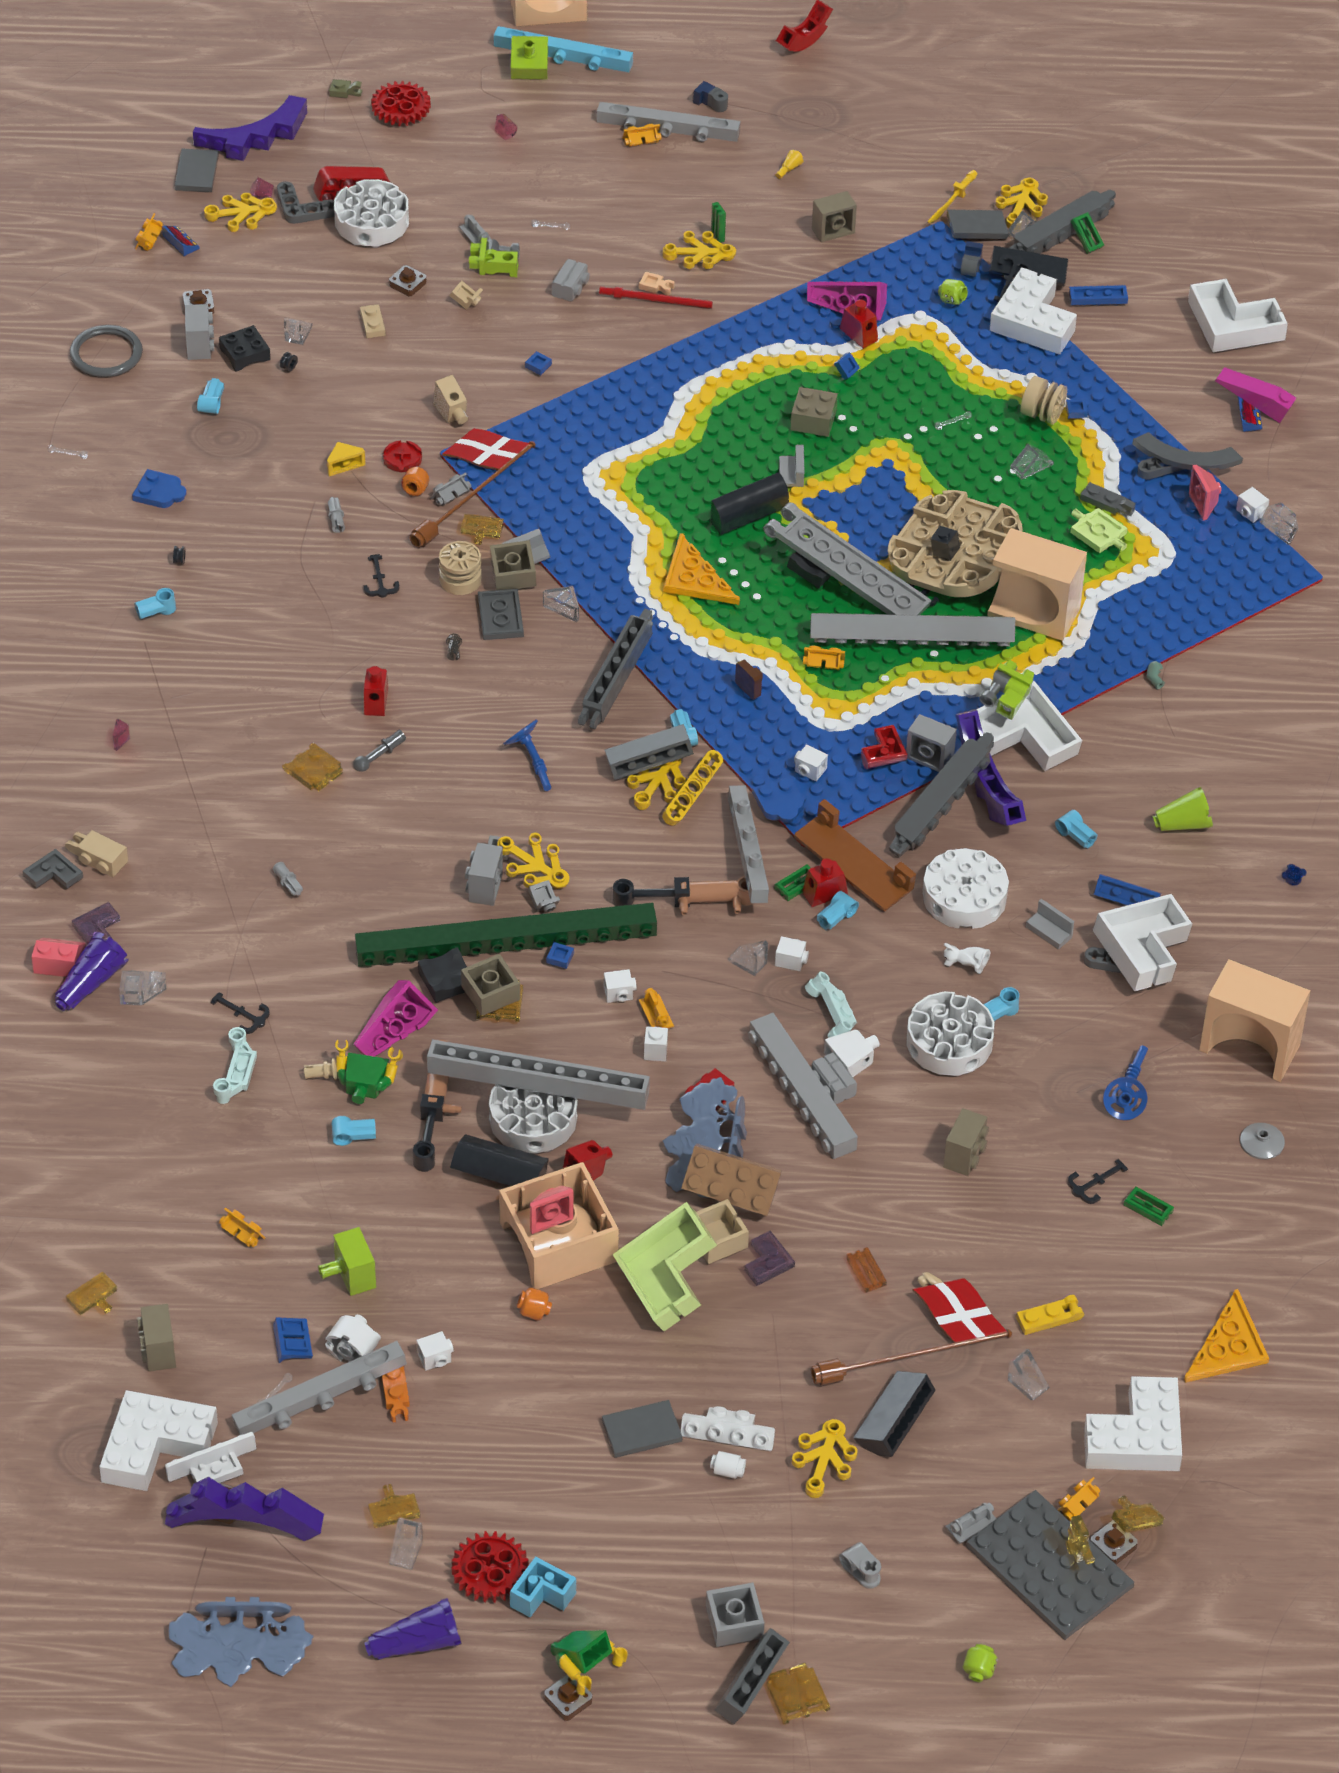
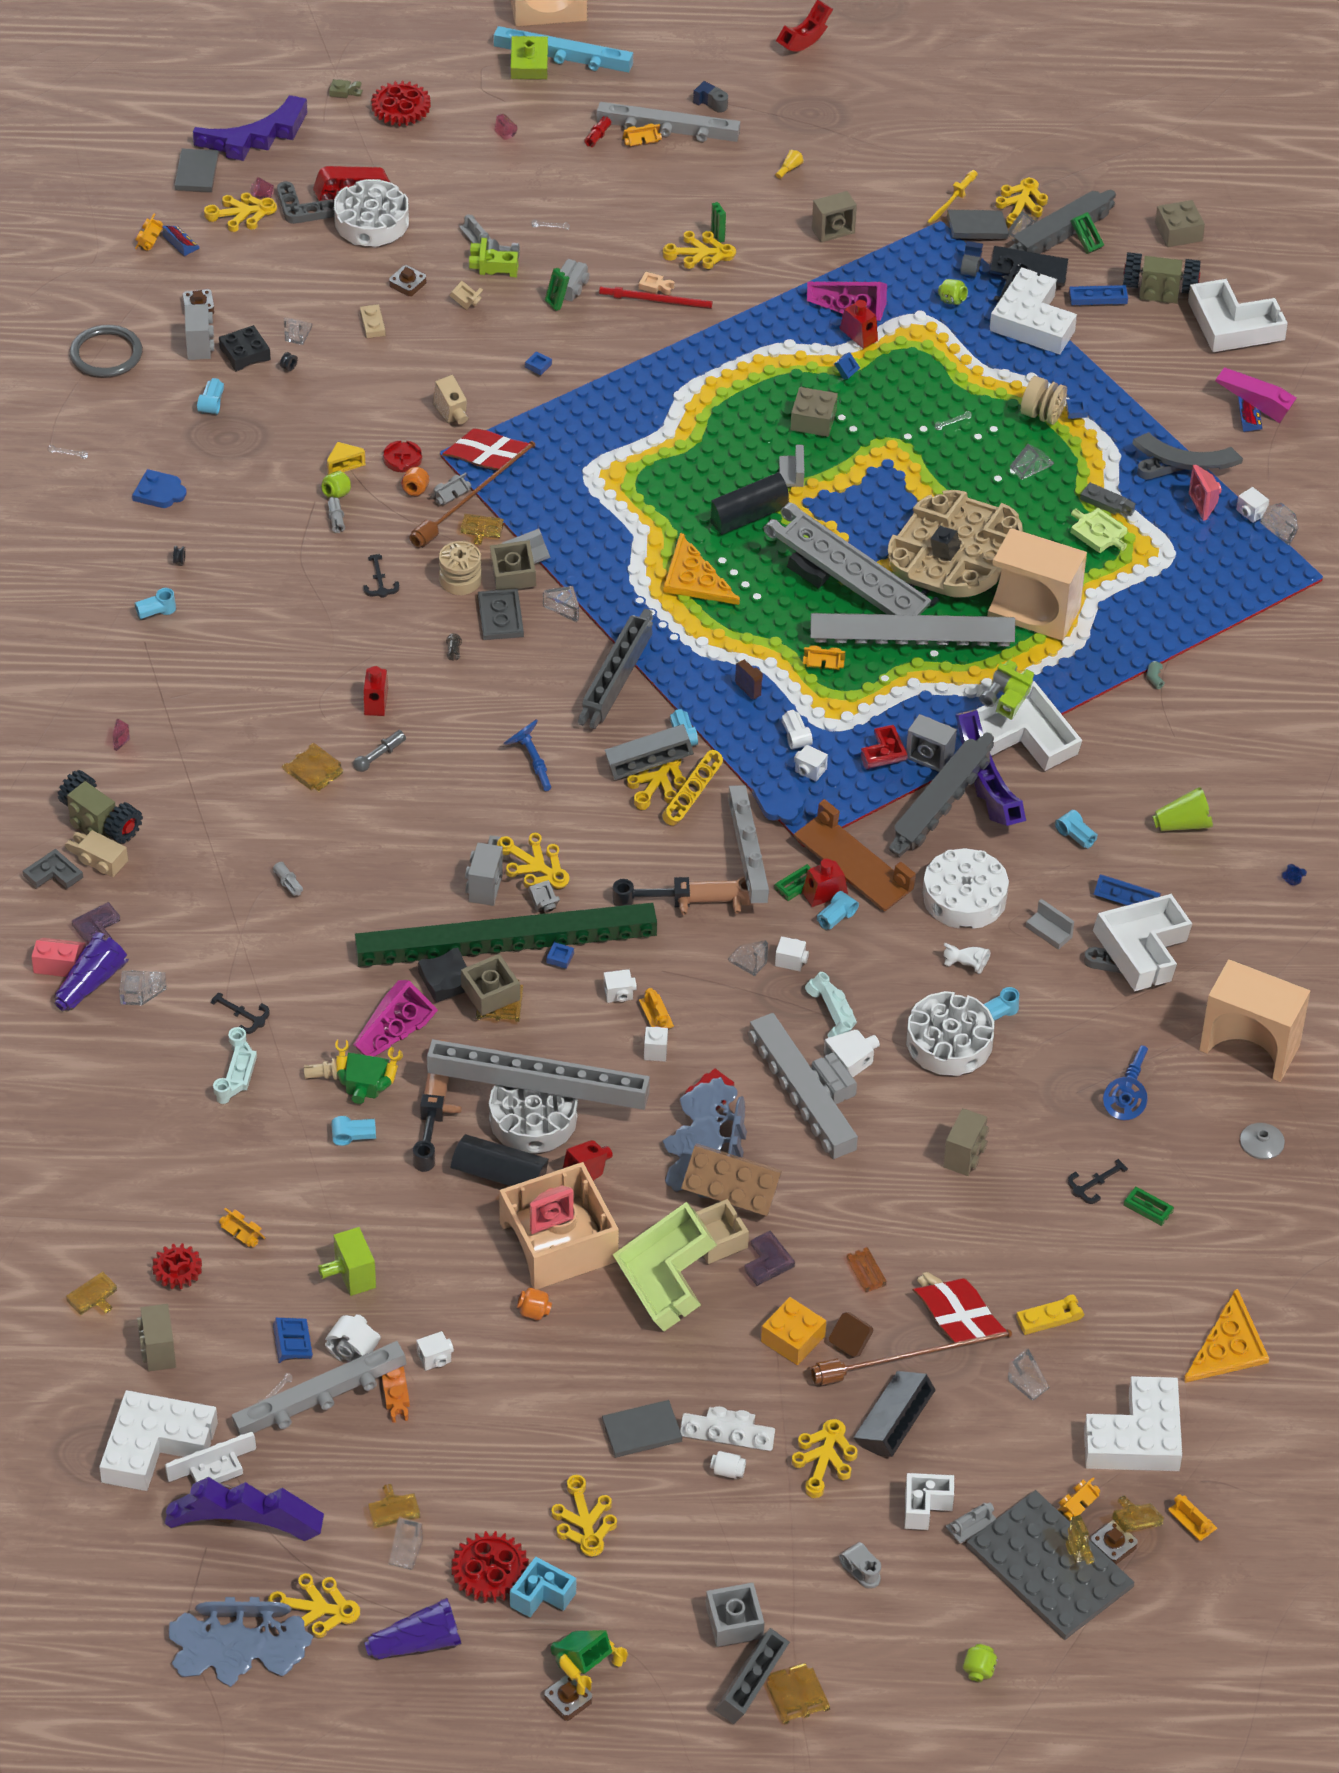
(95, 811): none -> brick
(177, 1266): none -> red gear
(319, 1606): none -> yellow plant
(336, 485): none -> lime head
(556, 293): none -> green tile
(584, 1520): none -> yellow plant
(597, 131): none -> red pin
(793, 1331): none -> light orange brick
(797, 734): none -> white piece
(851, 1334): none -> reddish brown piece
(924, 1494): none -> white brick
(1160, 276): none -> olive brick
(1179, 223): none -> dark tan brick
(1191, 1518): none -> light orange hinge

